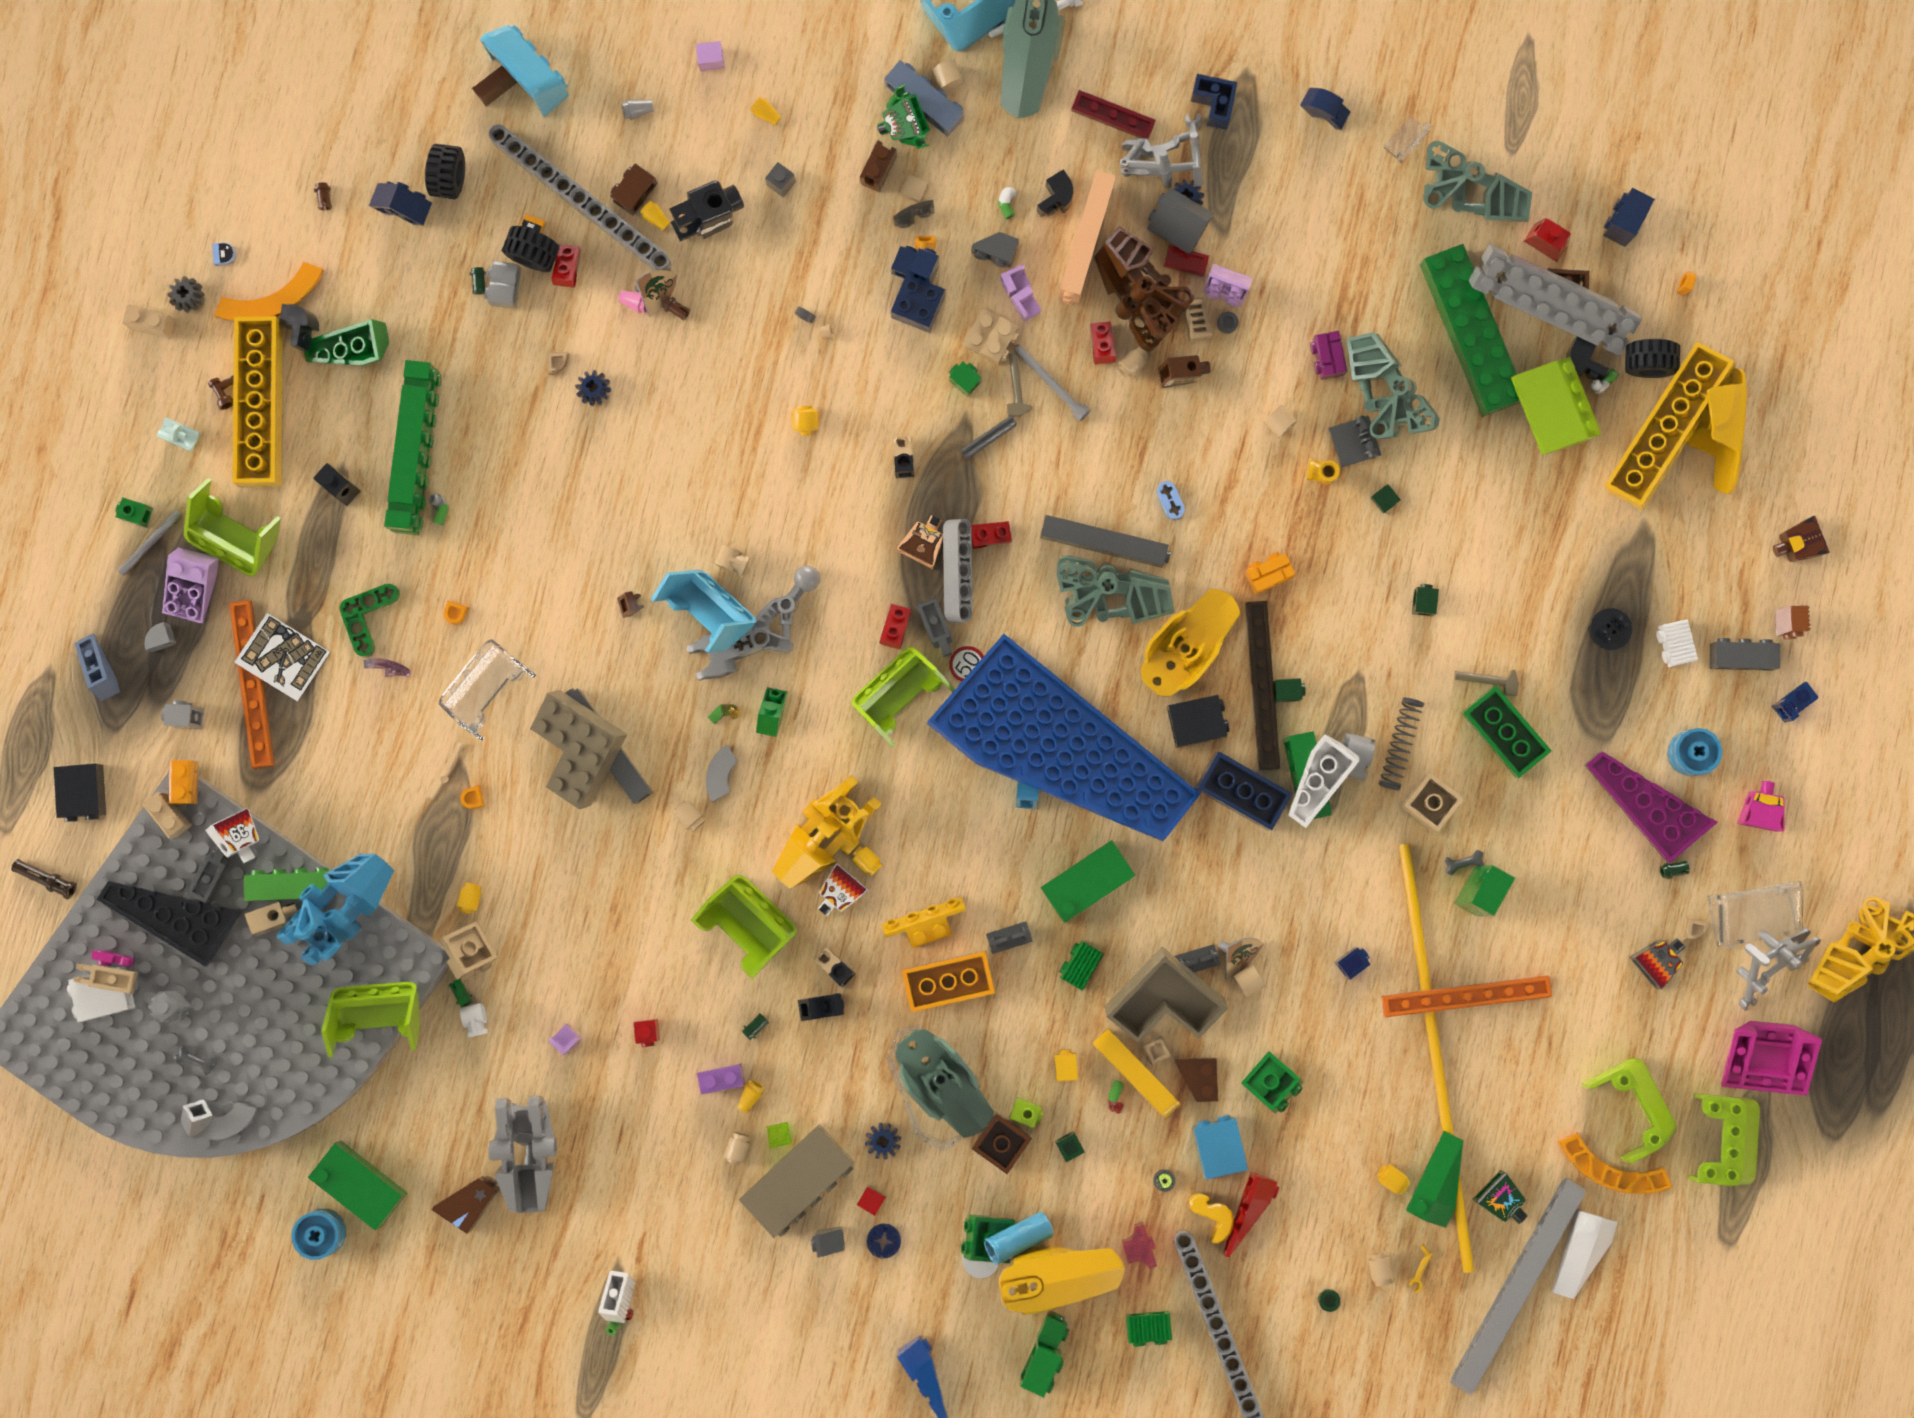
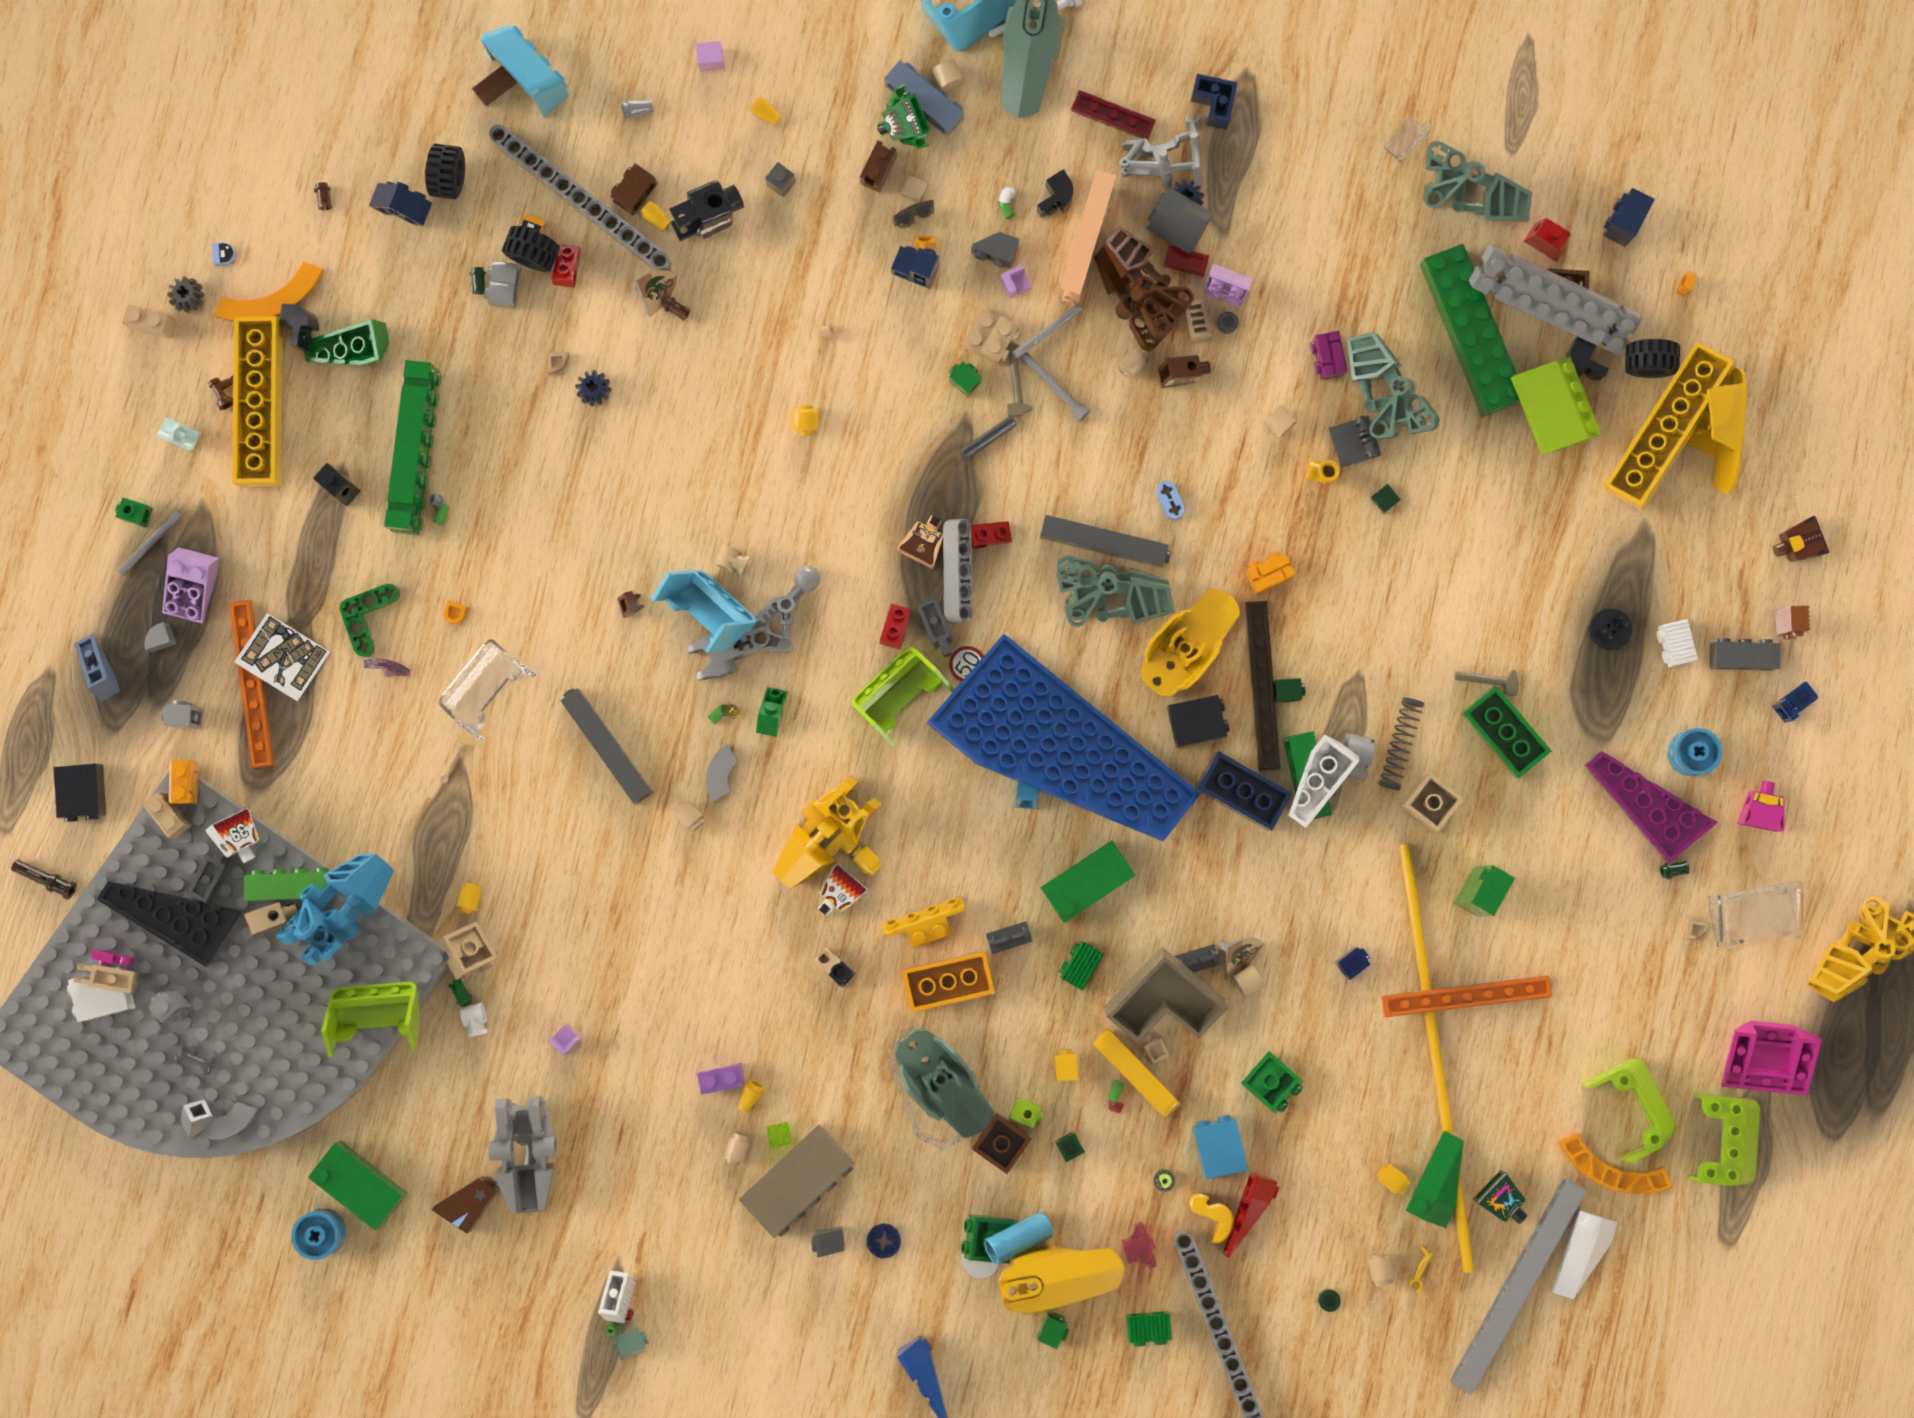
(224, 537): lime windscreen -> none
(472, 797): light orange tile -> none
(587, 743): dark tan piece -> none
(630, 1343): none -> sand green brick
(633, 301): bright pink cone -> none
(646, 1032): red brick -> none
(748, 920): lime windscreen -> none
(755, 1026): dark green pin -> none
(805, 315): dark grey tile -> none
(821, 1007): black brick -> none
(871, 1200): red tile -> none
(878, 1146): dark blue gear -> none
(903, 457): leg -> none
(917, 303): dark blue brick -> none
(1025, 303): lavender panel -> none
(1041, 1368): green brick -> none
(1047, 331): none -> light grey bar
(1102, 343): red plate -> none
(1200, 1077): reddish brown wing -> none
(1325, 105): dark blue brick -> none
(1425, 600): dark green brick -> none
(1453, 865): dark grey piece -> none
(1600, 386): arm -> none
(1659, 961): torso -> none
(1785, 954): light grey piece -> none

